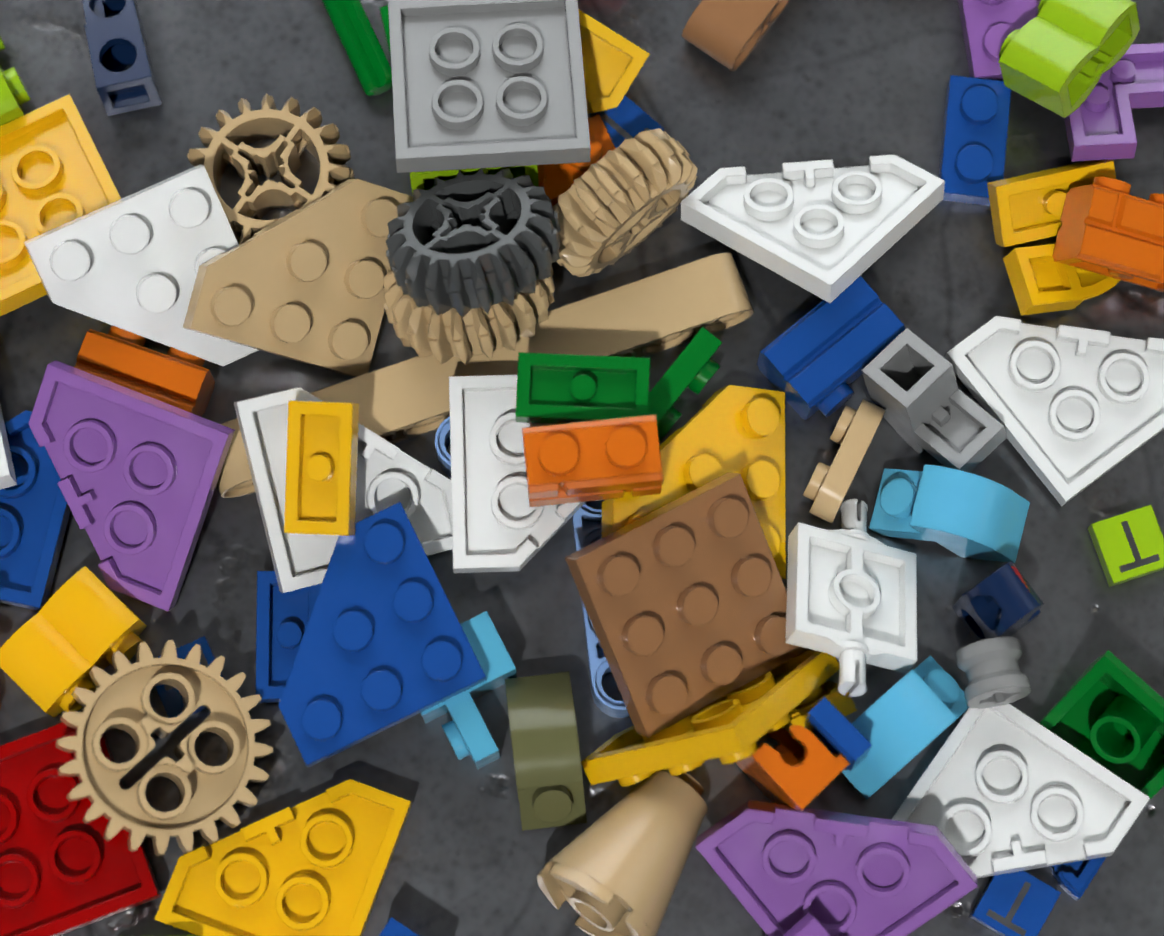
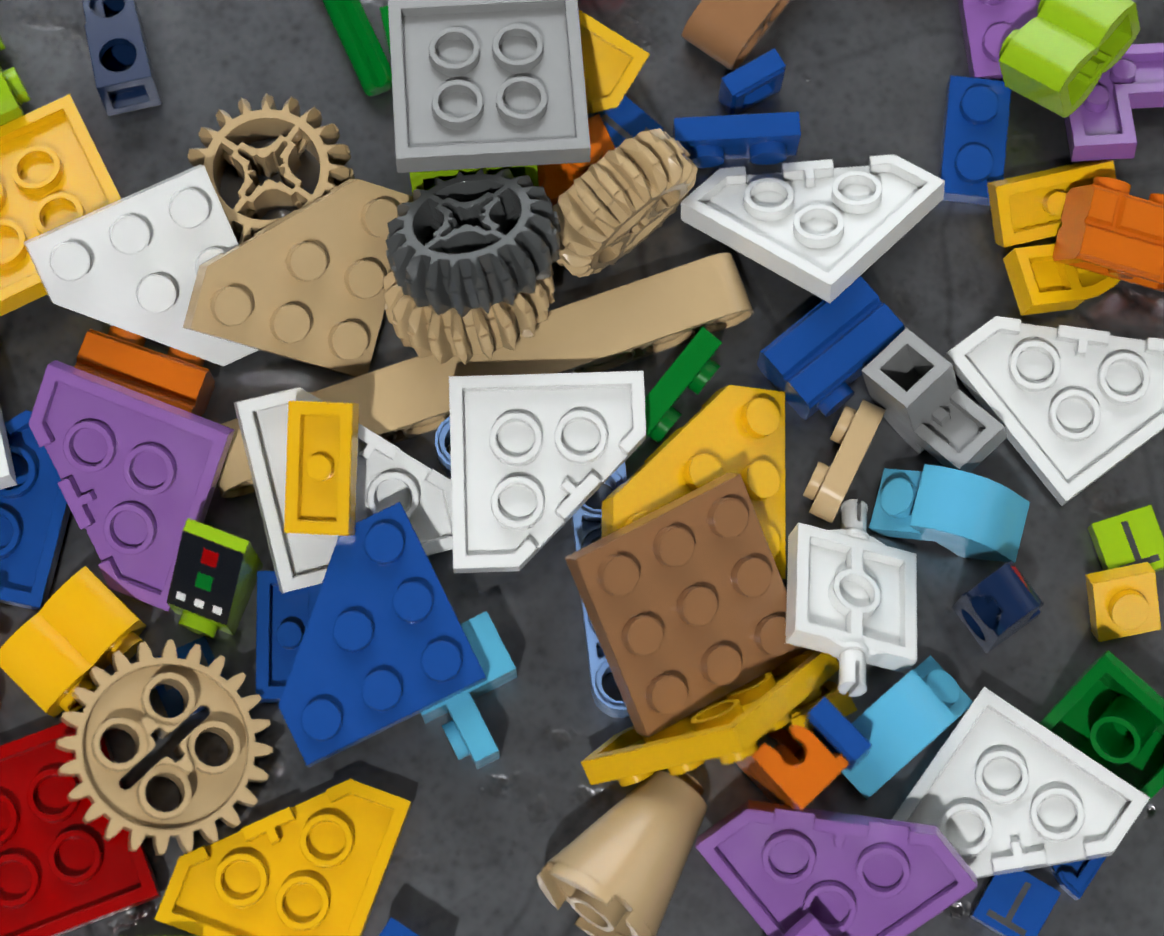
(212, 579): none -> slope
(546, 750): olive brick -> none
(580, 388): green plate -> none
(592, 460): orange brick -> none
(752, 83): none -> blue tile
(761, 137): none -> blue plate
(993, 672): light grey wheel -> none
(1123, 601): none -> yellow plate

